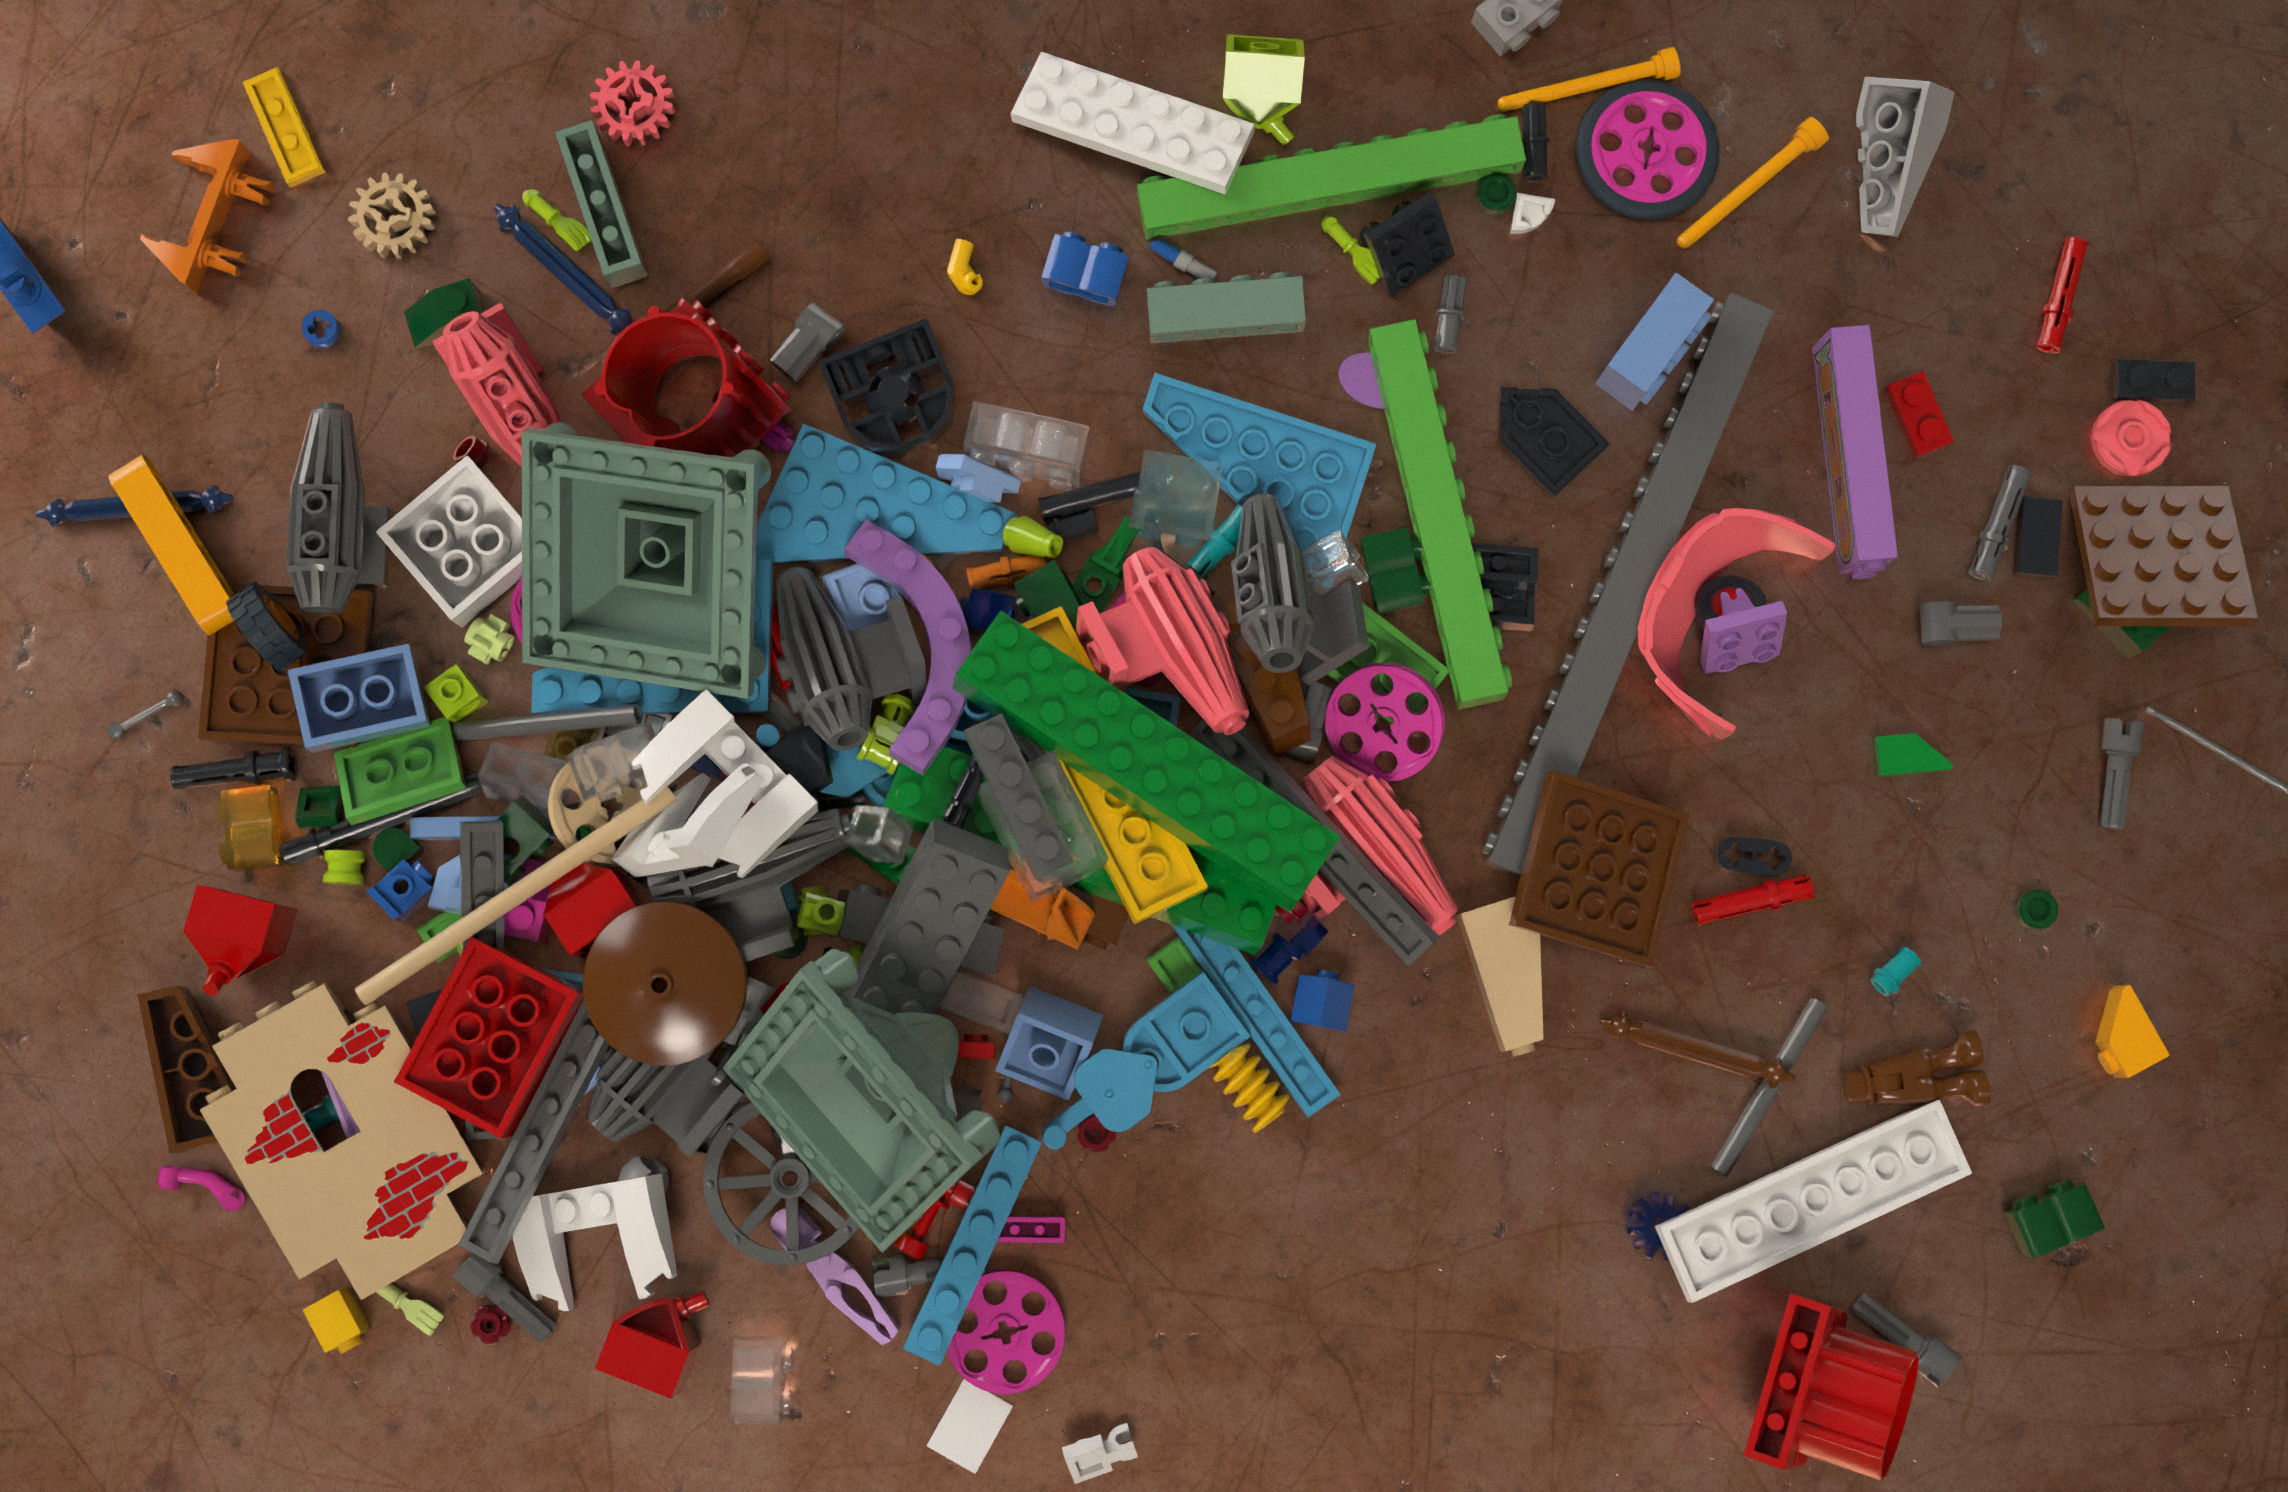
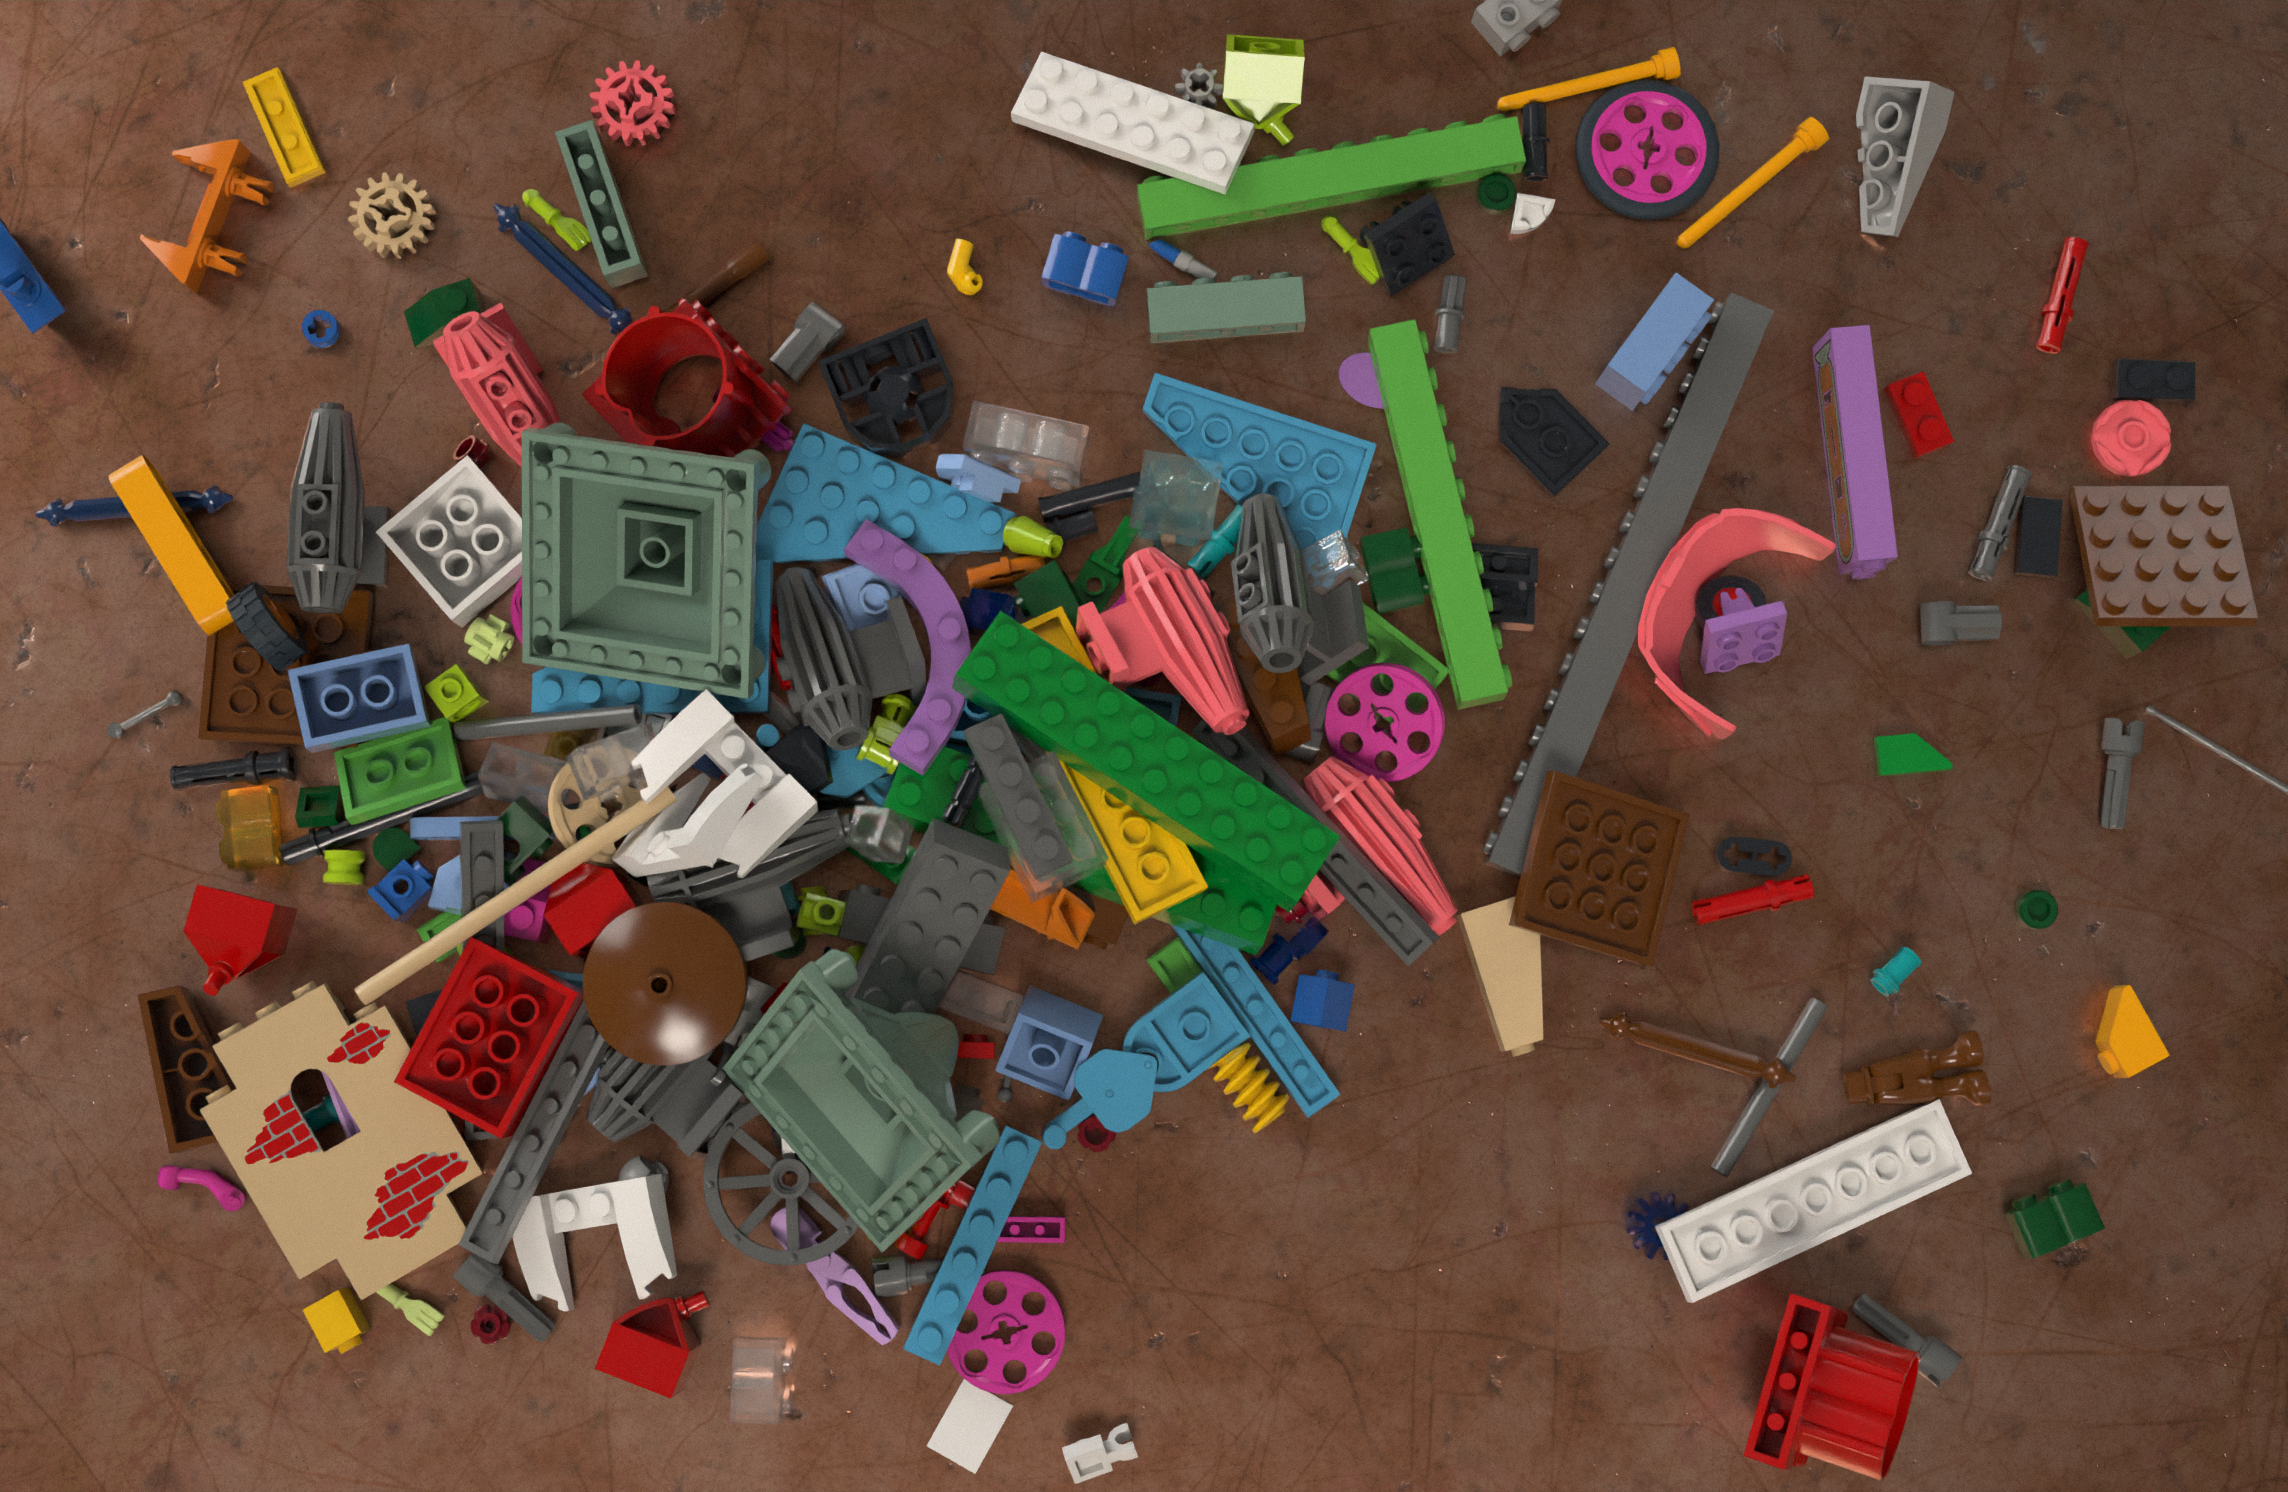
(1198, 78): none -> light grey gear

